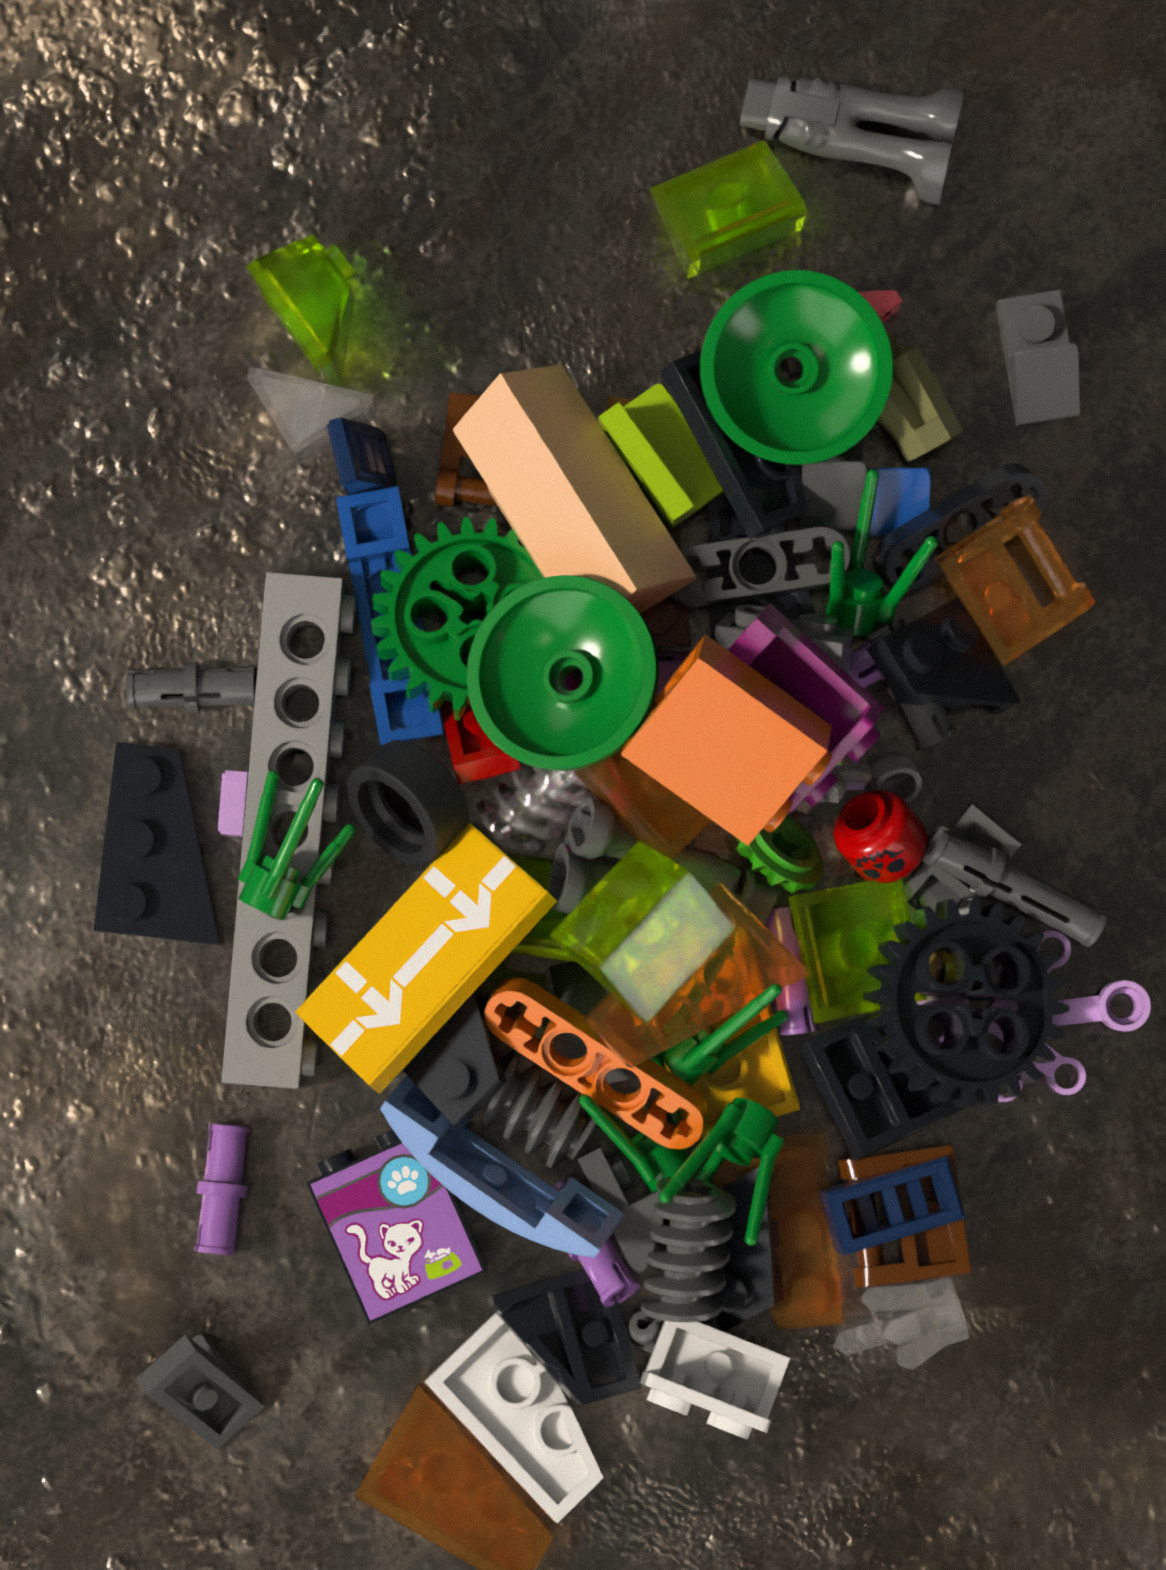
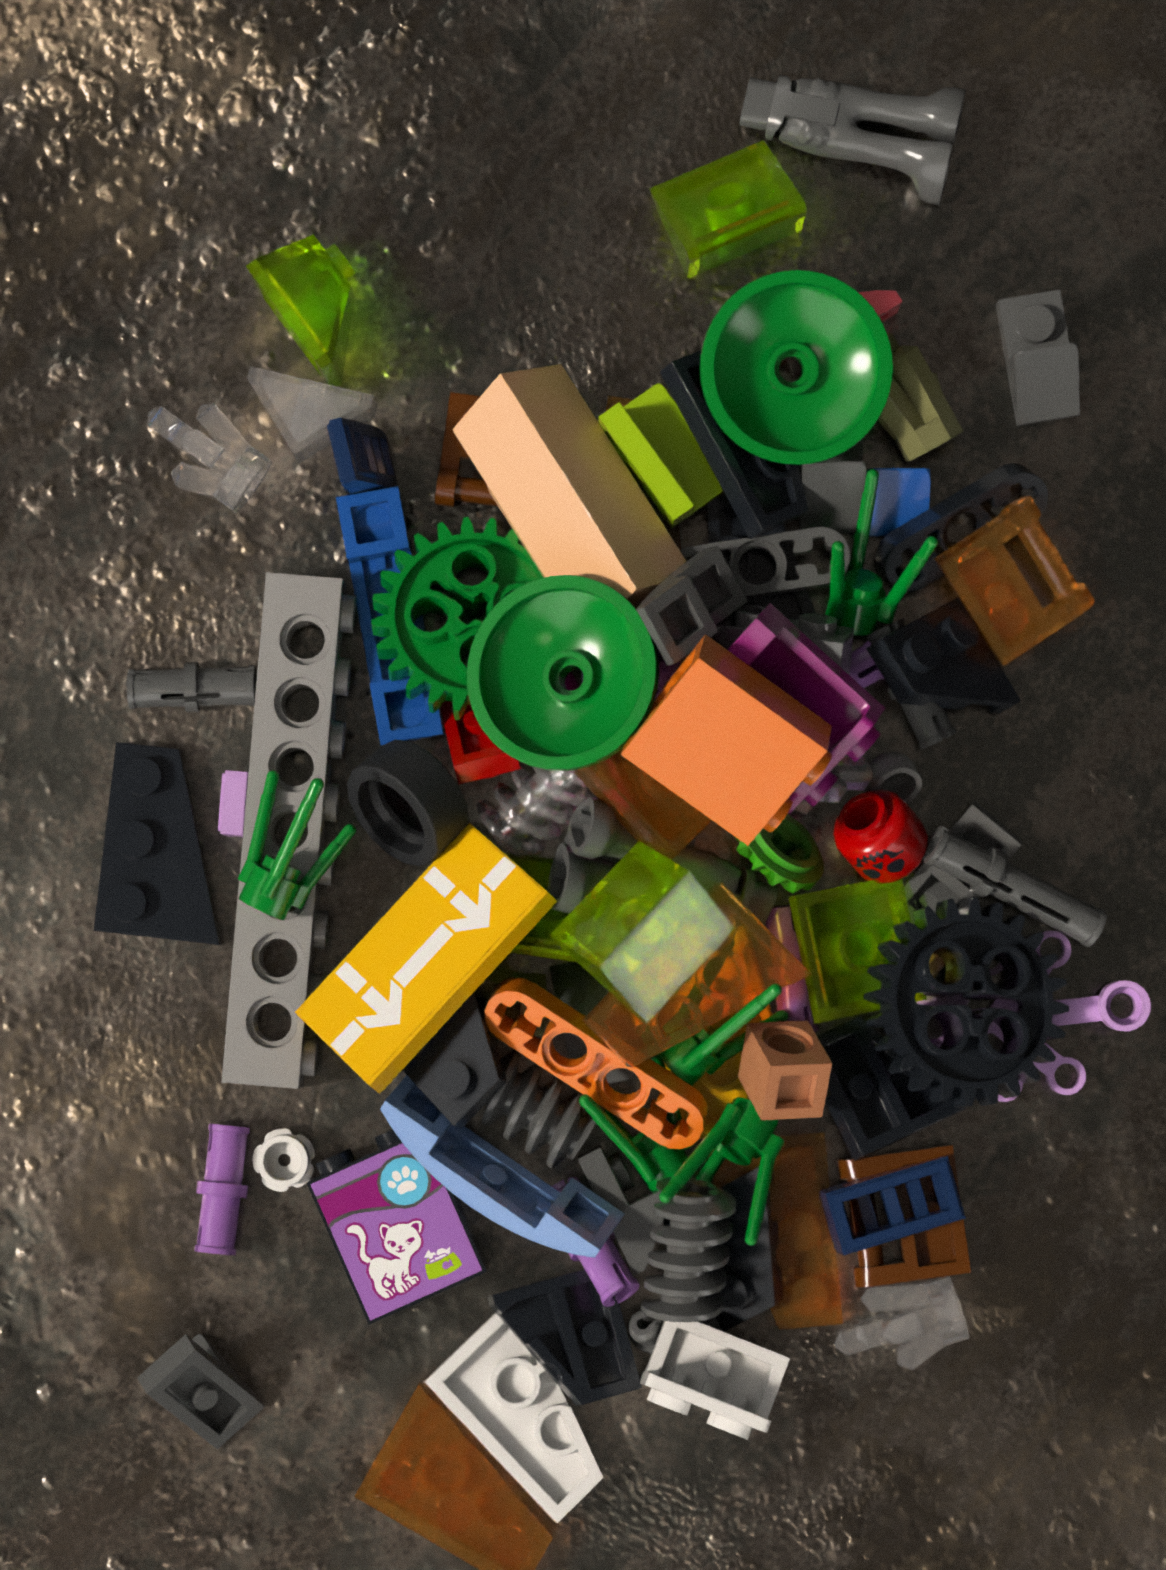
(230, 466): none -> clear rock
(282, 1177): none -> white plate
(690, 604): none -> dark grey slope
(784, 1070): none -> nougat brick

